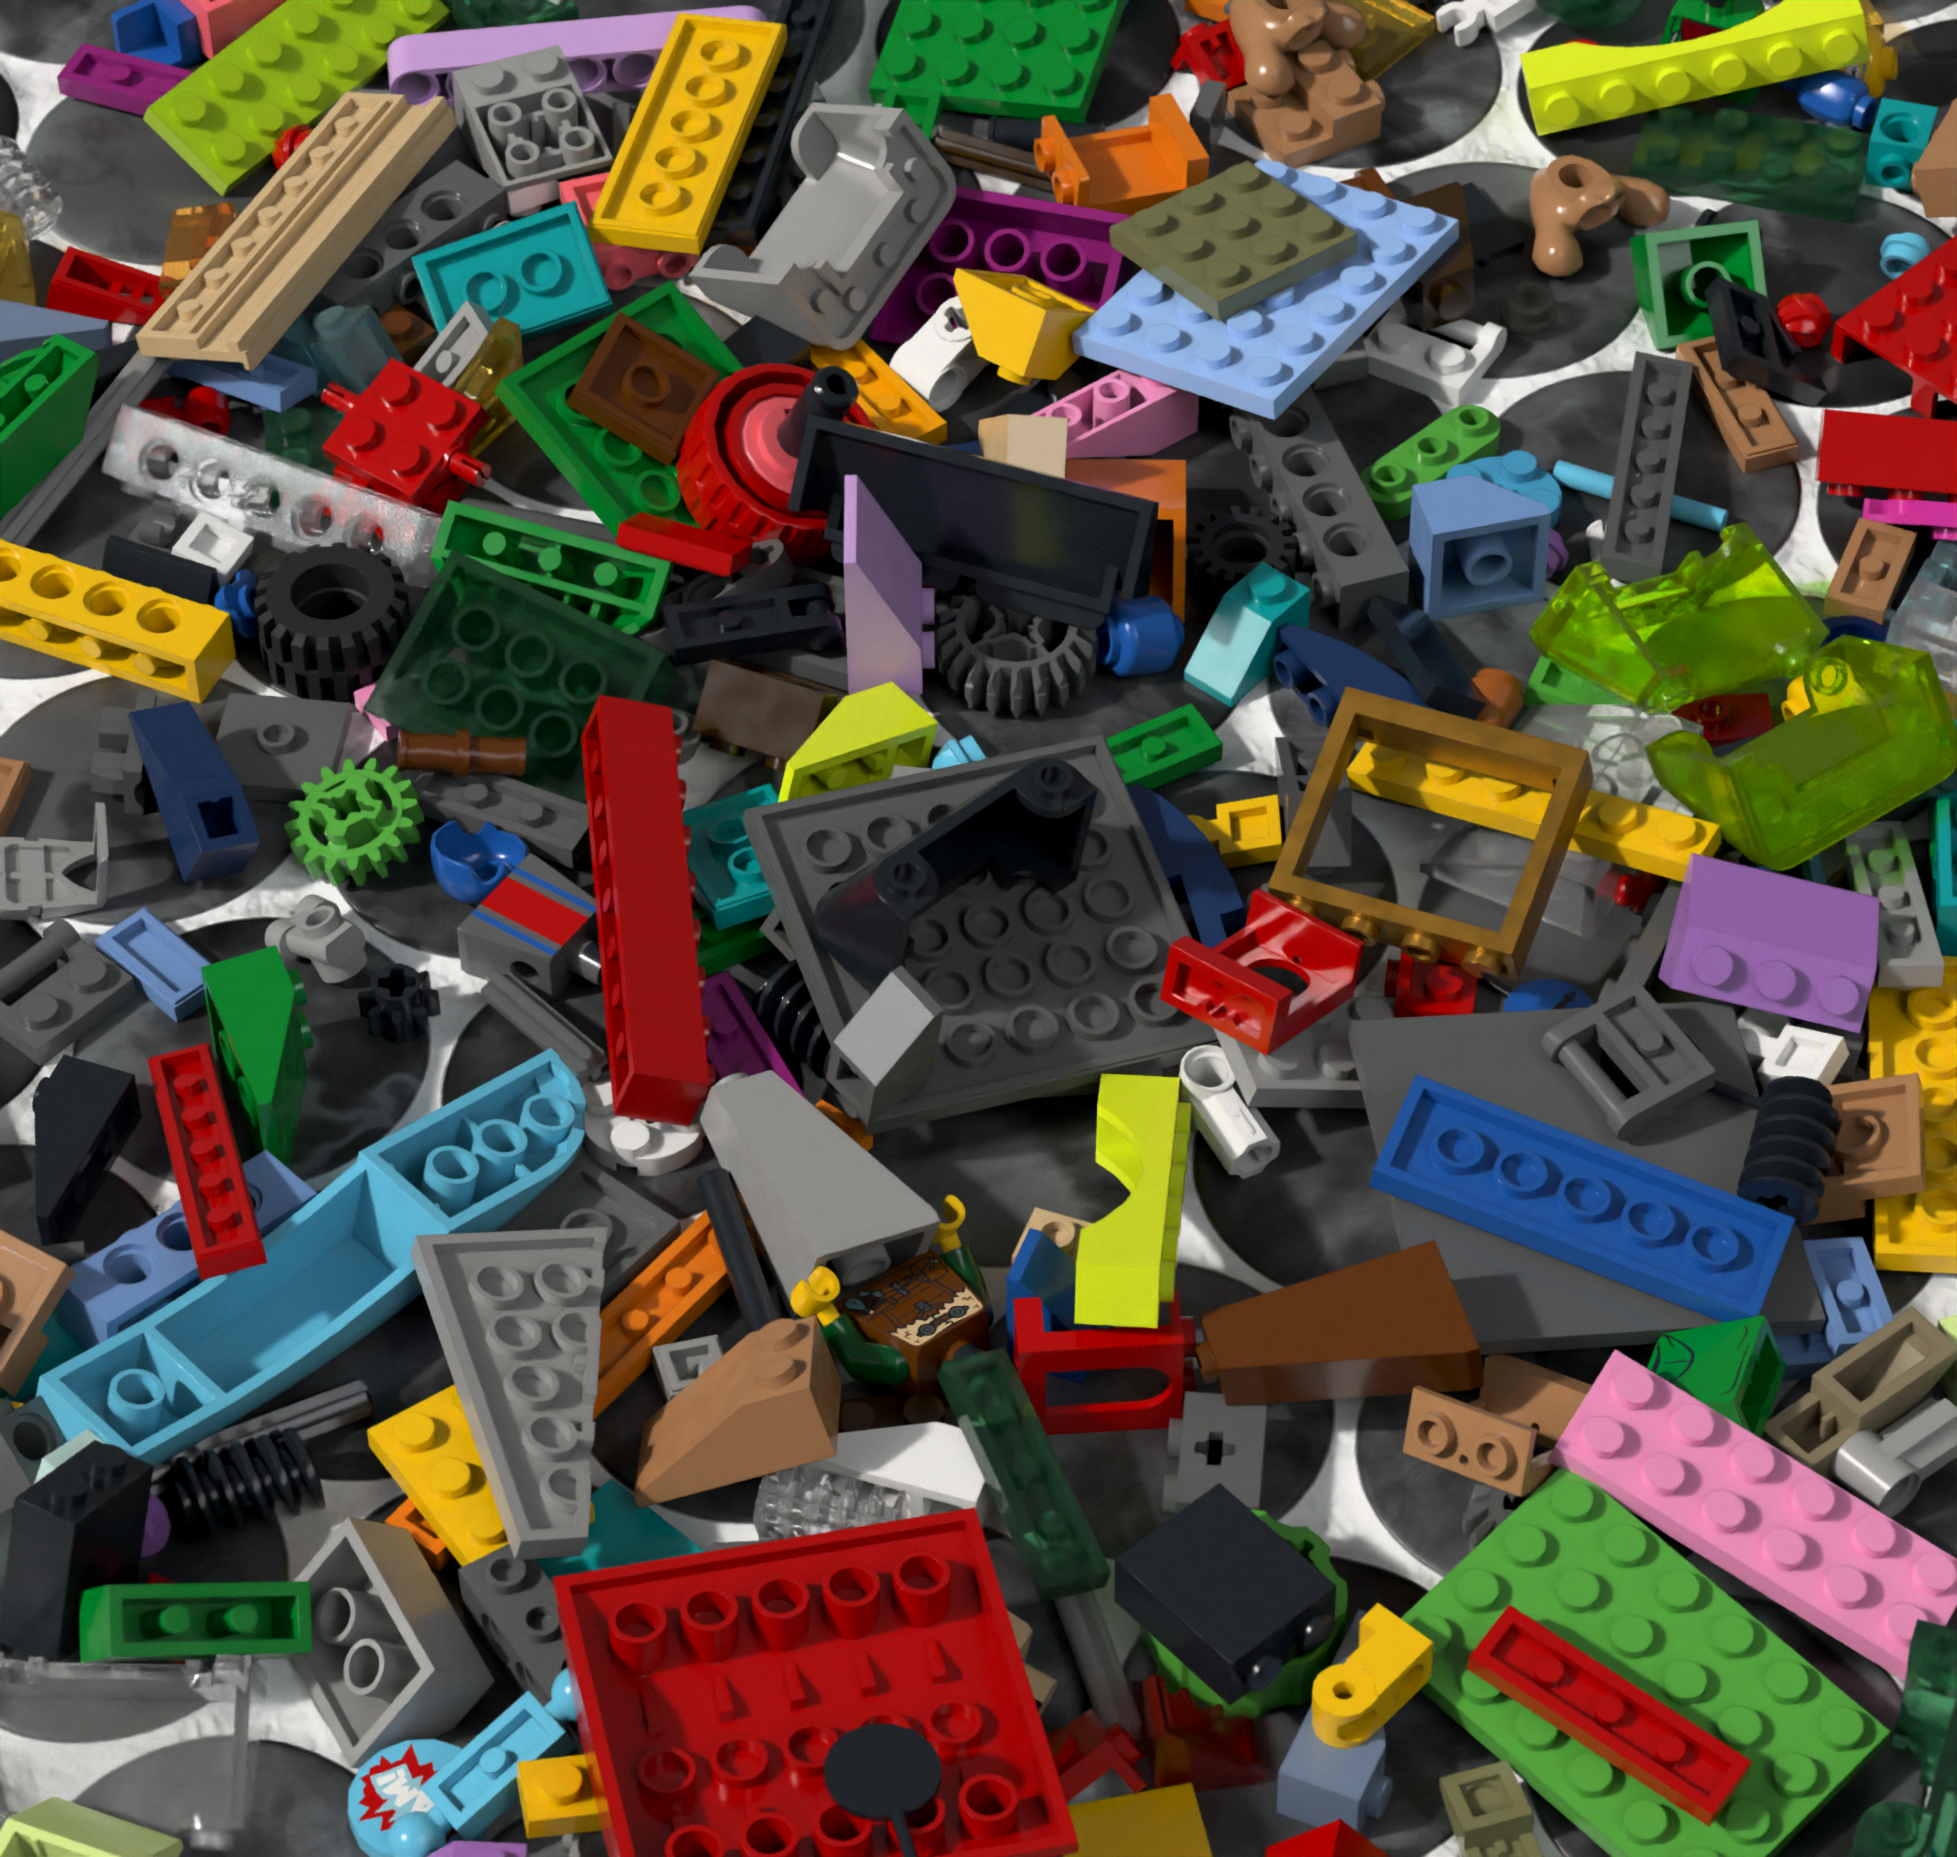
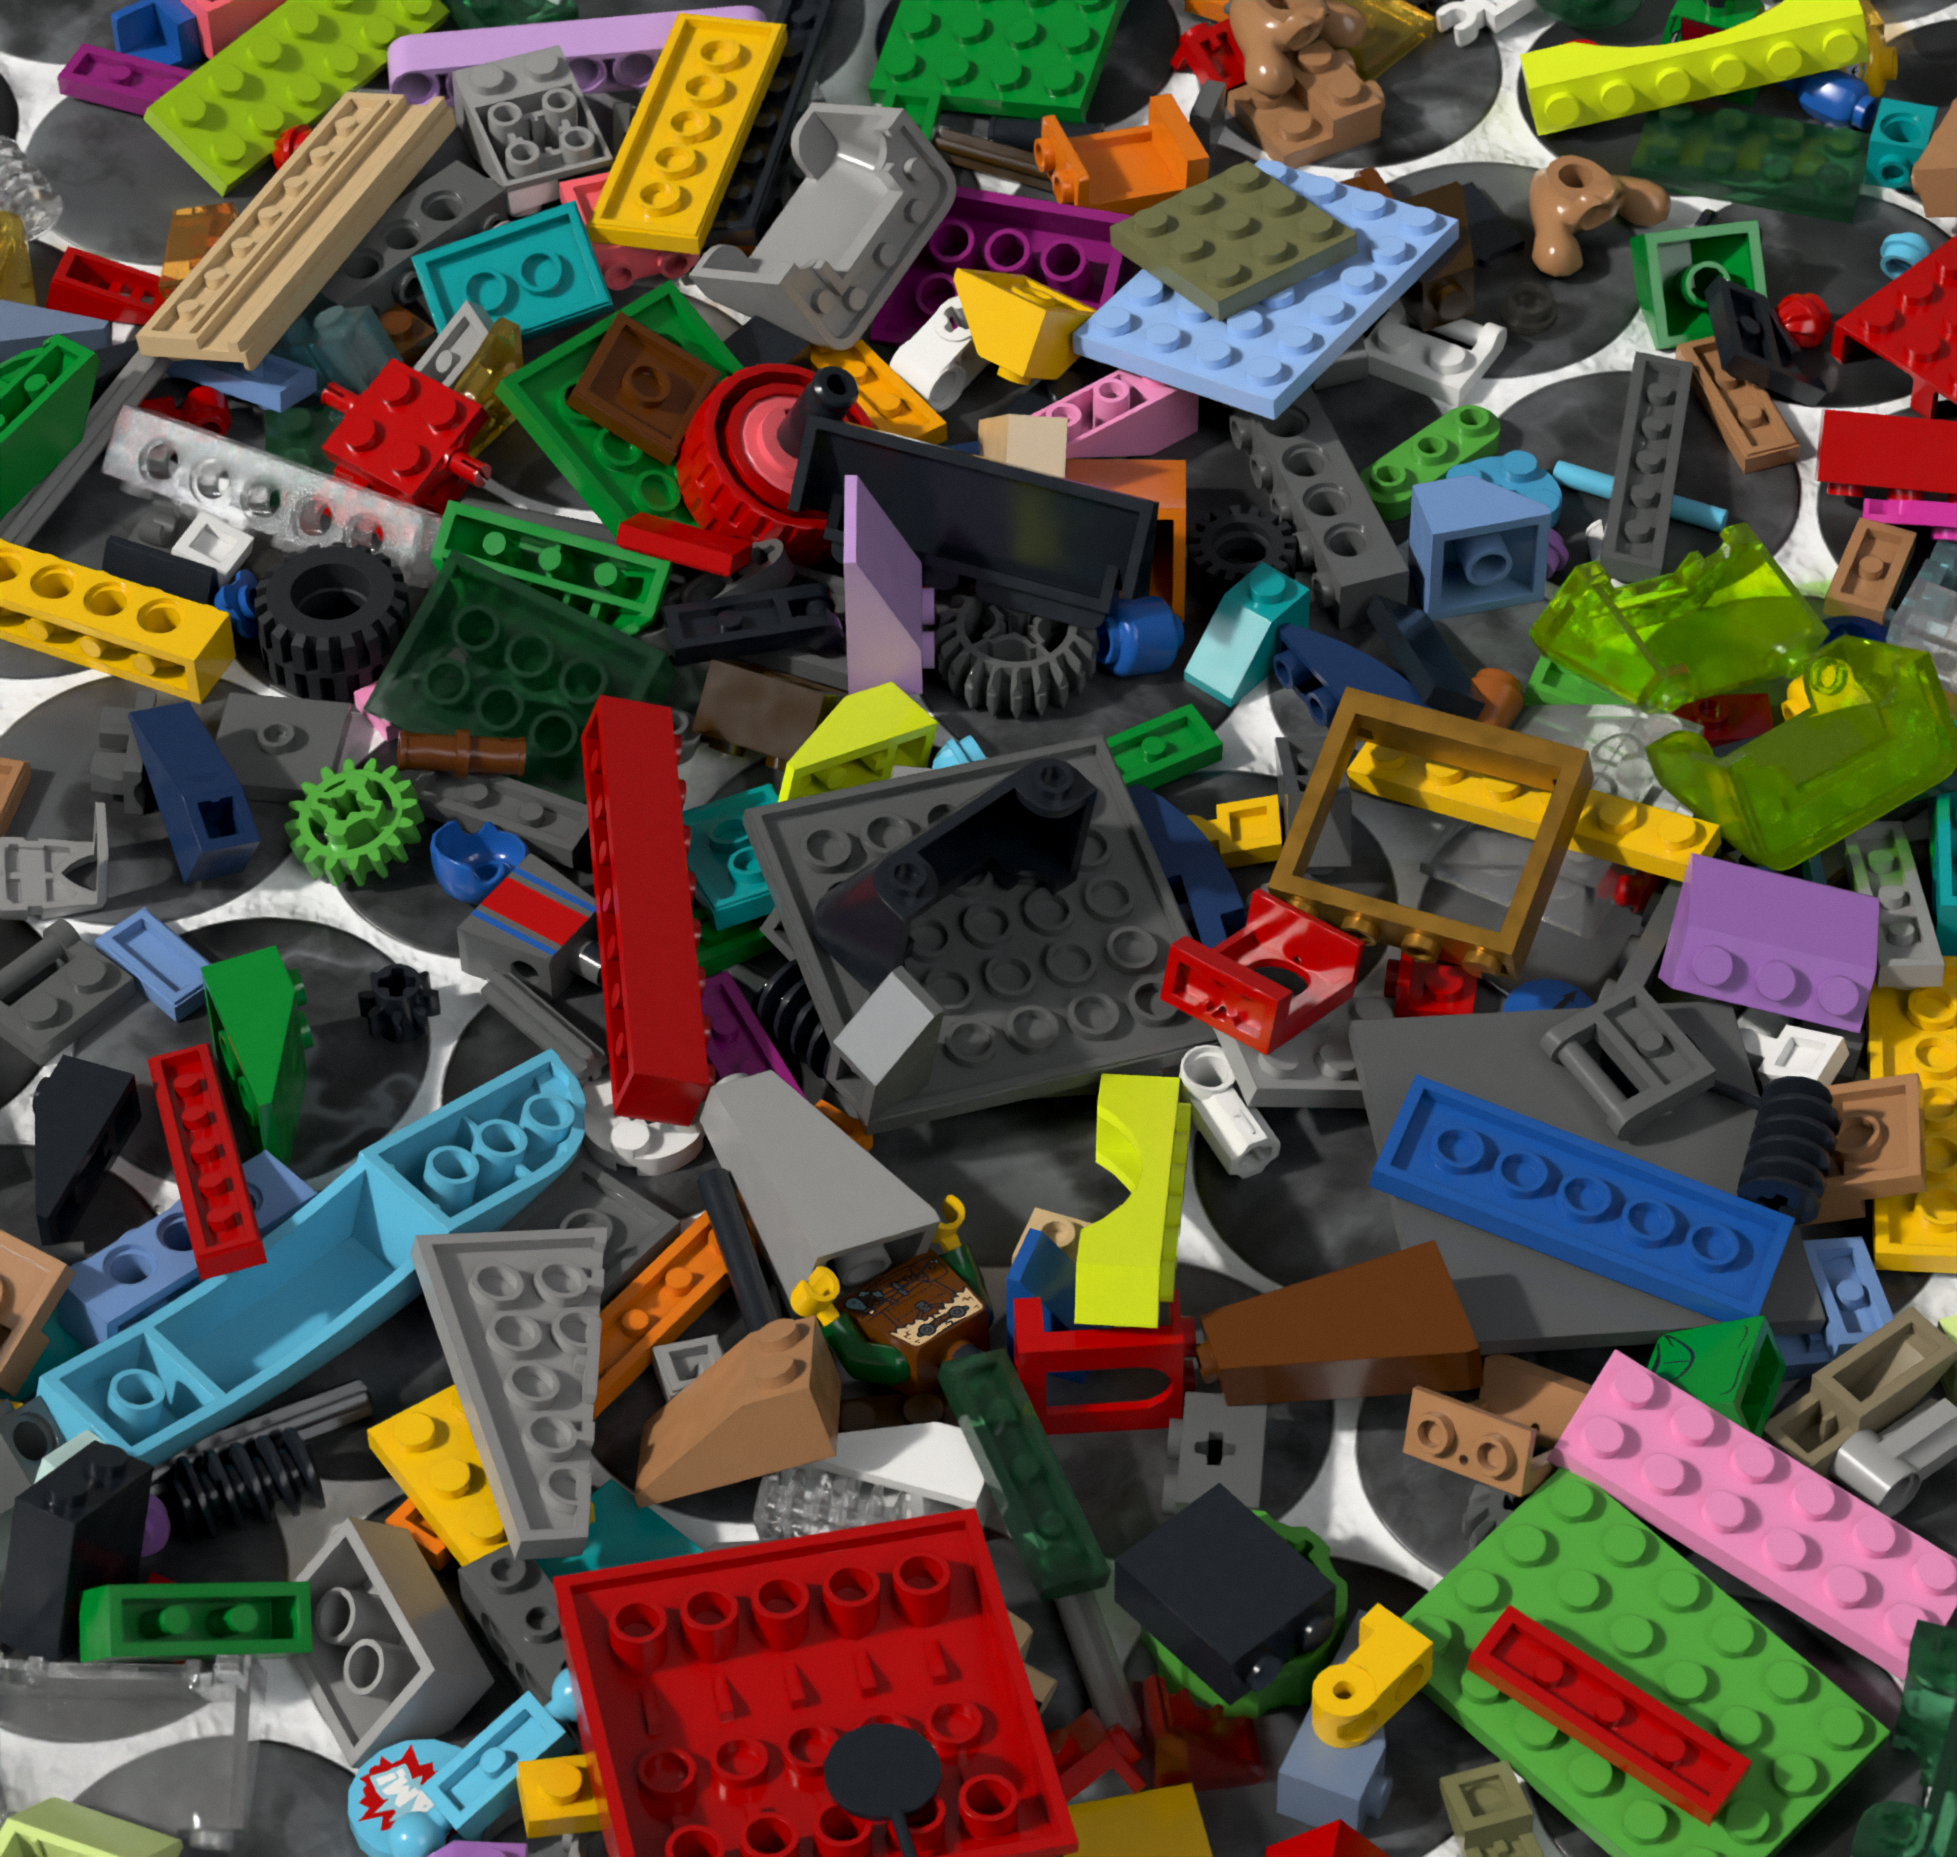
(322, 936): light grey plate -> none

